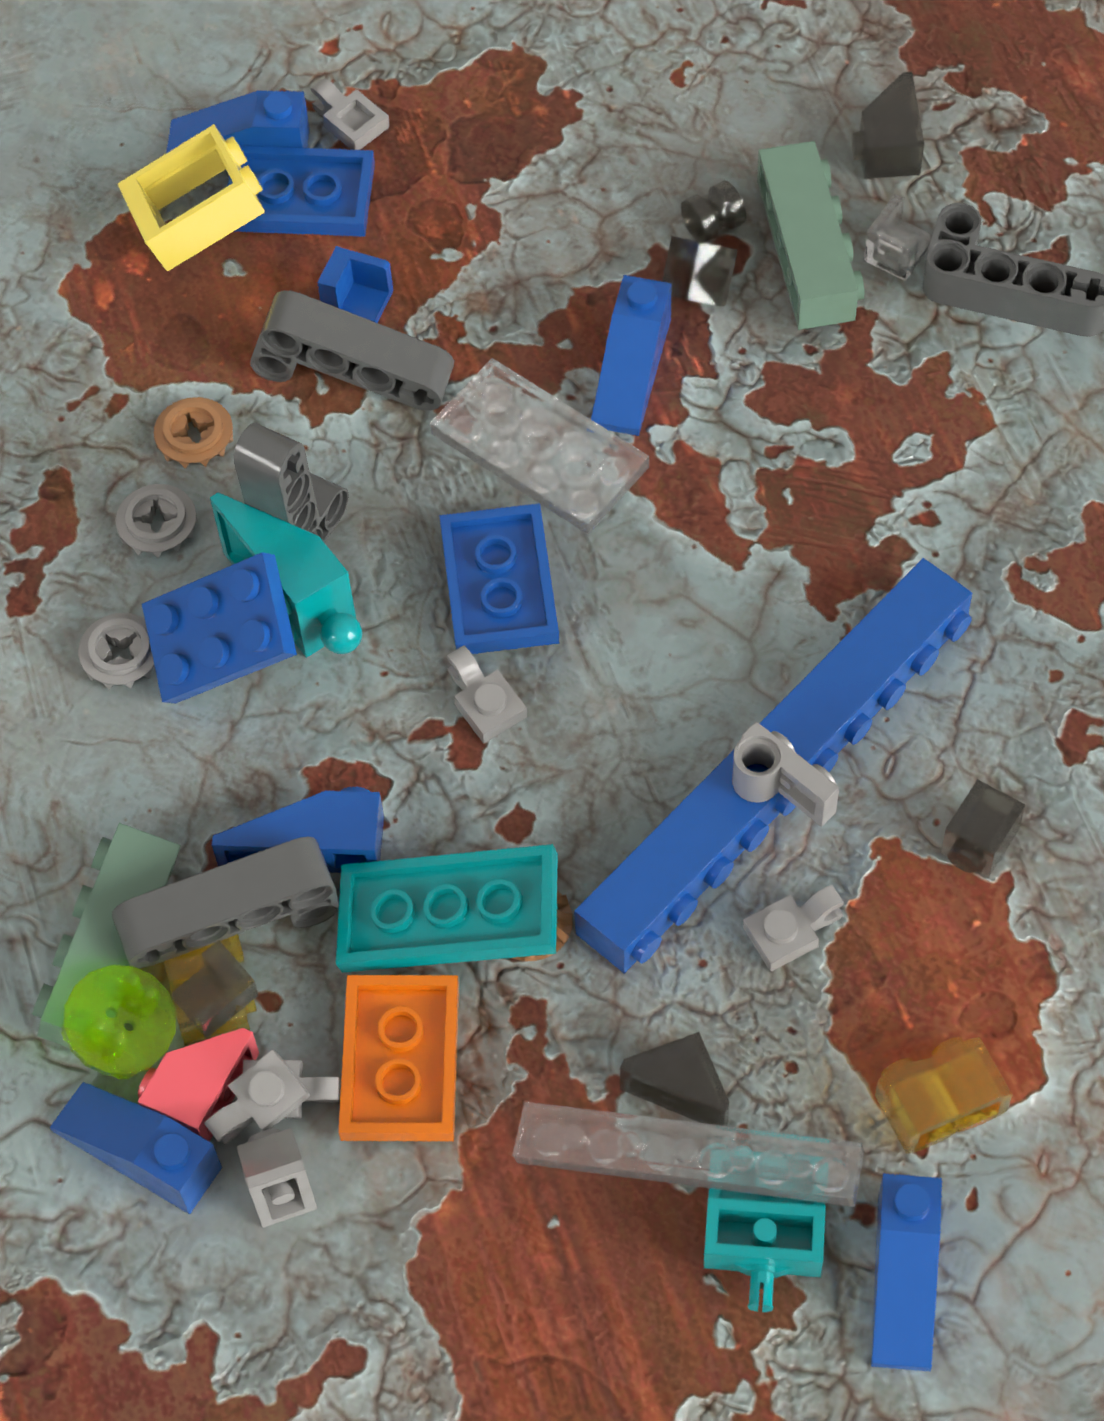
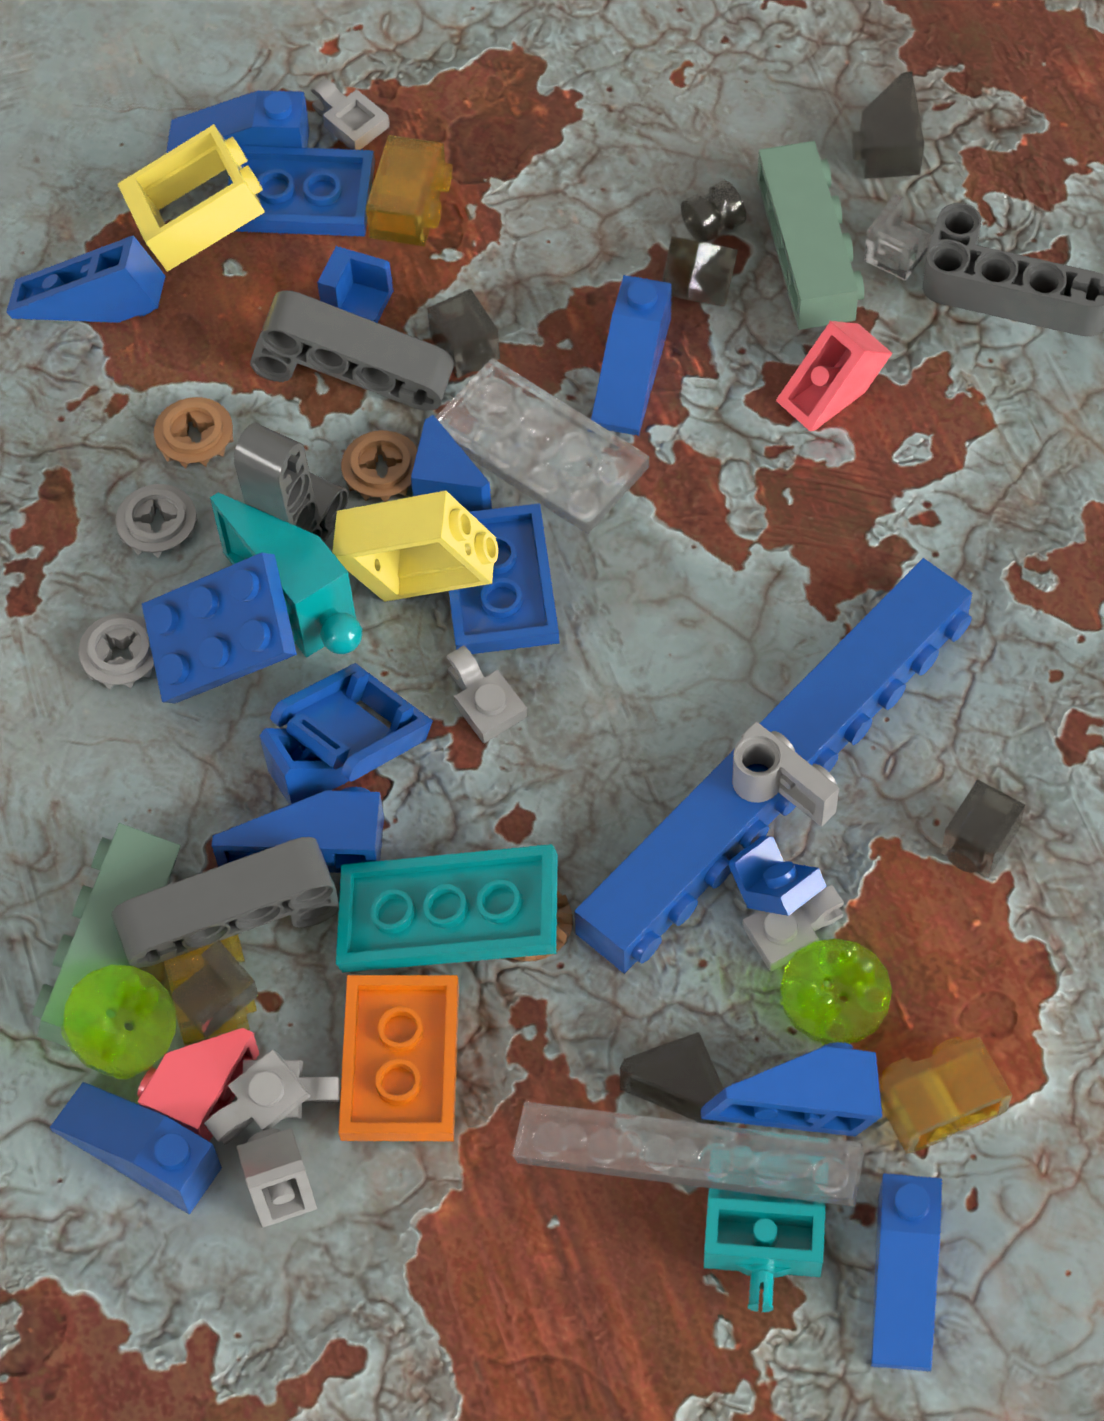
(92, 287): none -> blue slope
(296, 768): none -> blue slope
(345, 734): none -> blue container
(360, 465): none -> medium nougat gear
(408, 190): none -> clear yellow brick
(415, 546): none -> light yellow window
(446, 467): none -> blue slope
(464, 331): none -> clear smoke brick
(770, 882): none -> blue bracket
(817, 1008): none -> clear neon green plate
(818, 1092): none -> blue slope
(833, 373): none -> coral slope

